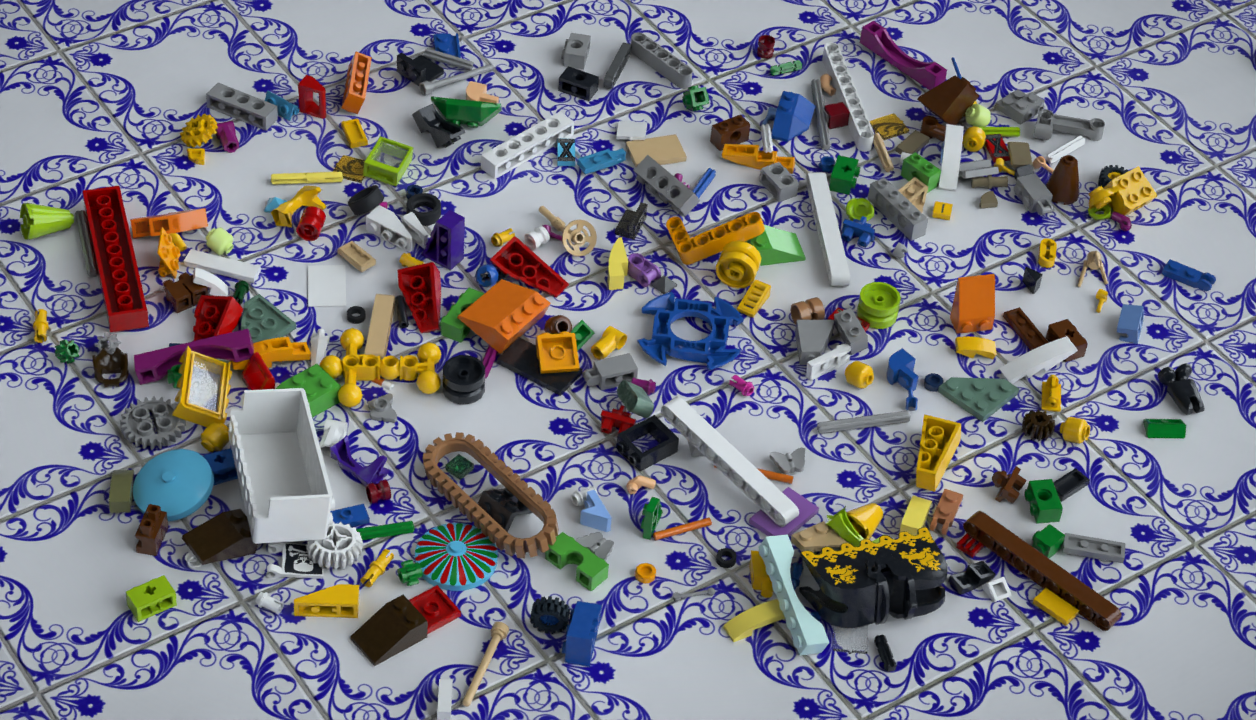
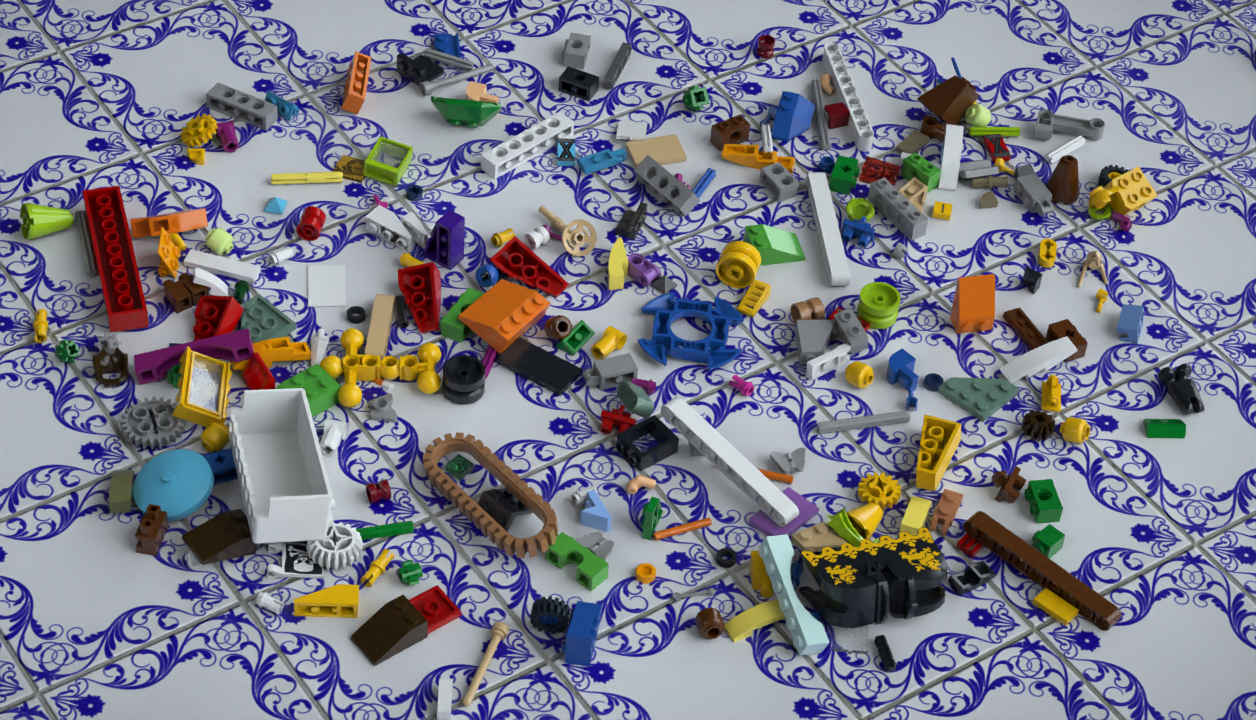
(151, 598): lime brick -> none
(281, 255): none -> white pin
(305, 197): yellow animal -> none
(306, 104): red tile -> none
(352, 515): blue plate -> none
(354, 133): yellow tile -> none
(356, 256): tan plate -> none
(365, 200): black tyre -> none
(369, 474): dark purple animal -> none
(426, 200): black tyre -> none
(442, 131): black arch -> none
(456, 556): dish -> none
(557, 352): light orange plate -> none
(661, 60): light grey beam -> none
(709, 623): none -> reddish brown head
(714, 240): light orange beam -> none
(786, 67): green axle -> none
(877, 169): none -> clear red hinge
(878, 41): magenta arch -> none
(879, 490): none -> yellow gear
(882, 153): tan axle -> none
(889, 126): clear yellow piece -> none
(971, 346): yellow slope -> none
(973, 139): yellow head -> none
(997, 589): white slope -> none
(1019, 154): dark tan slope -> none
(1020, 106): light grey plate -> none
(1040, 161): light nougat hand -> none
(1070, 484): black tile -> none
(1094, 548): light grey plate -> none
(1188, 275): blue hinge -> none

